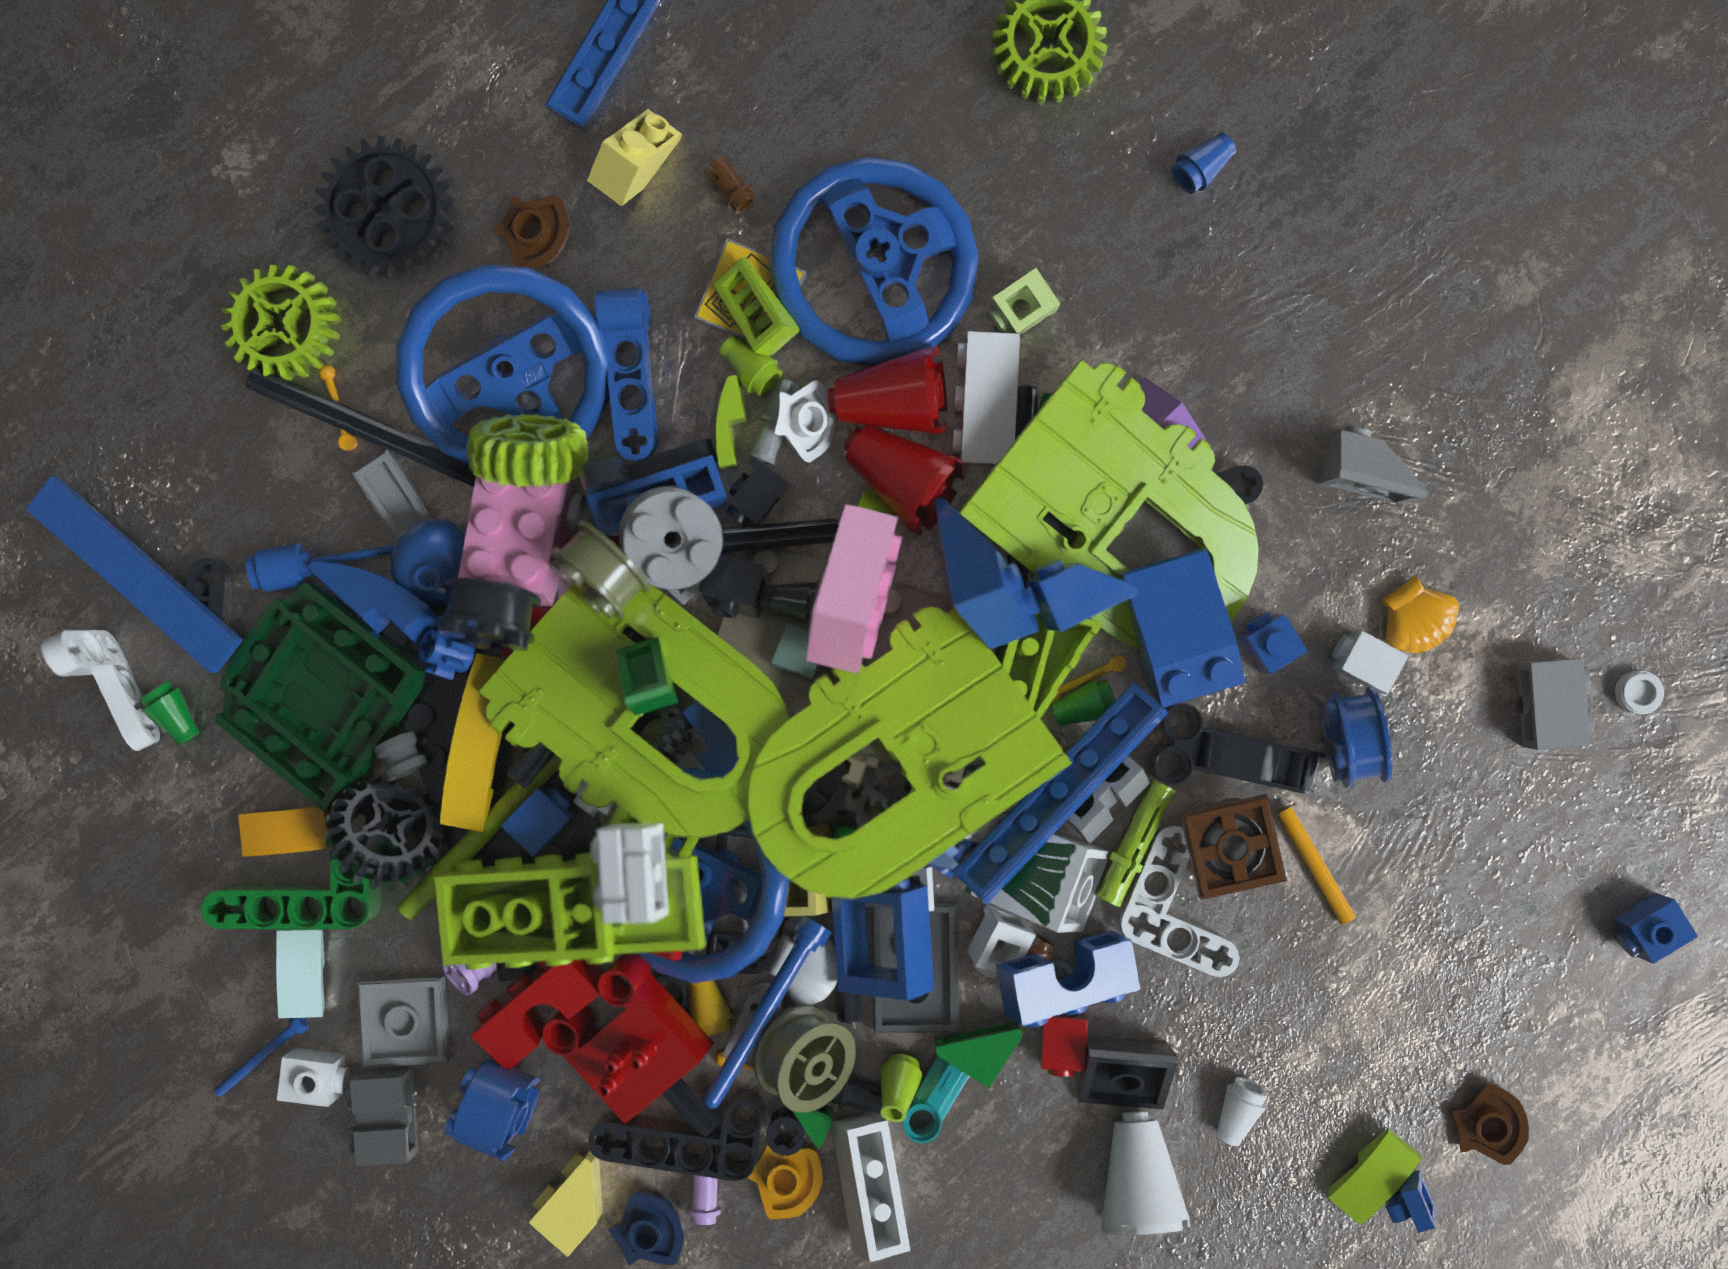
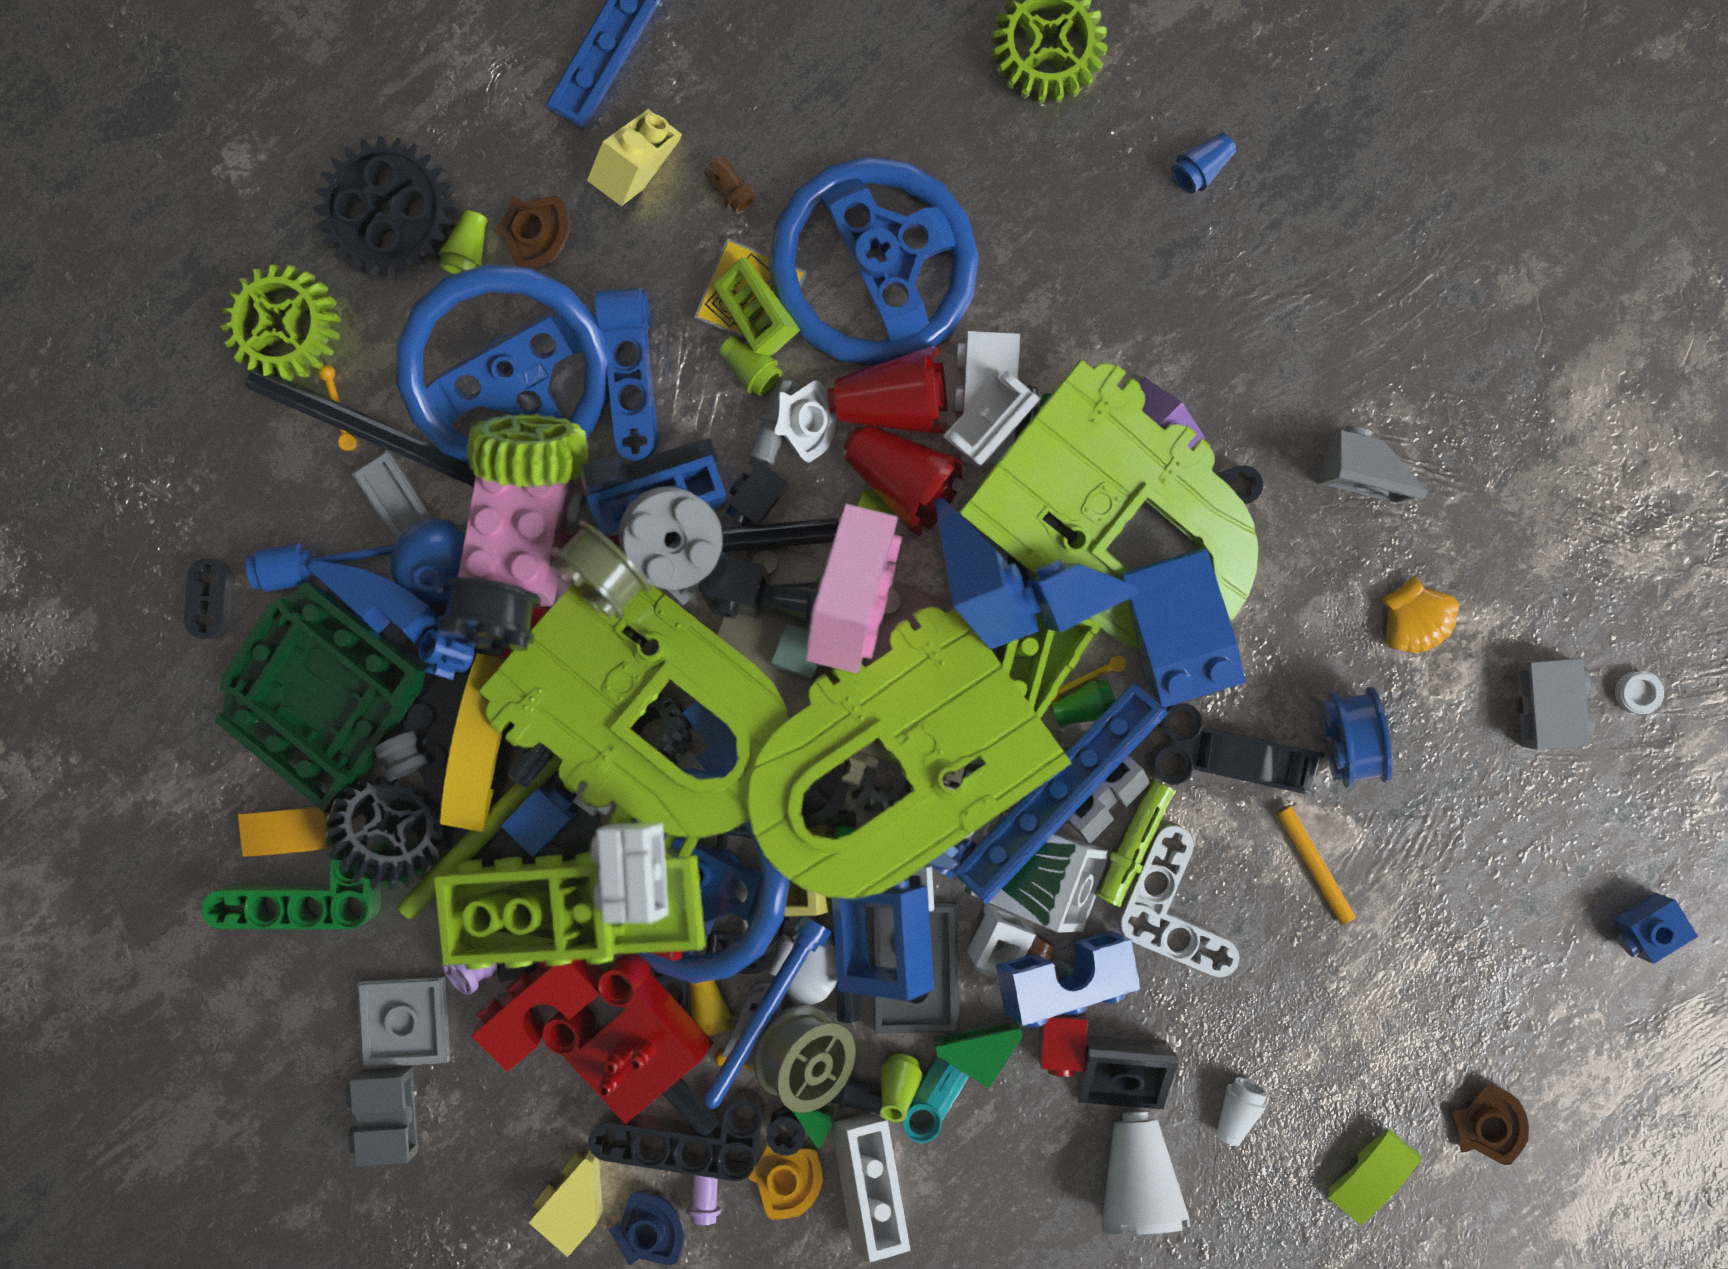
(101, 656): white beam -> none
(134, 574): blue tile -> none
(170, 712): green cone -> none
(296, 1025): blue piece -> none
(300, 973): light aqua slope -> none
(312, 1077): white brick -> none
(465, 244): none -> lime cone
(493, 1109): blue brick -> none
(645, 677): green slope -> none
(730, 412): lime slope -> none
(991, 418): none -> white hinge
(1034, 293): yellowish green brick -> none
(1231, 845): reddish brown piece -> none
(1271, 642): blue brick -> none
(1368, 660): white brick -> none
(1413, 1202): blue tile -> none

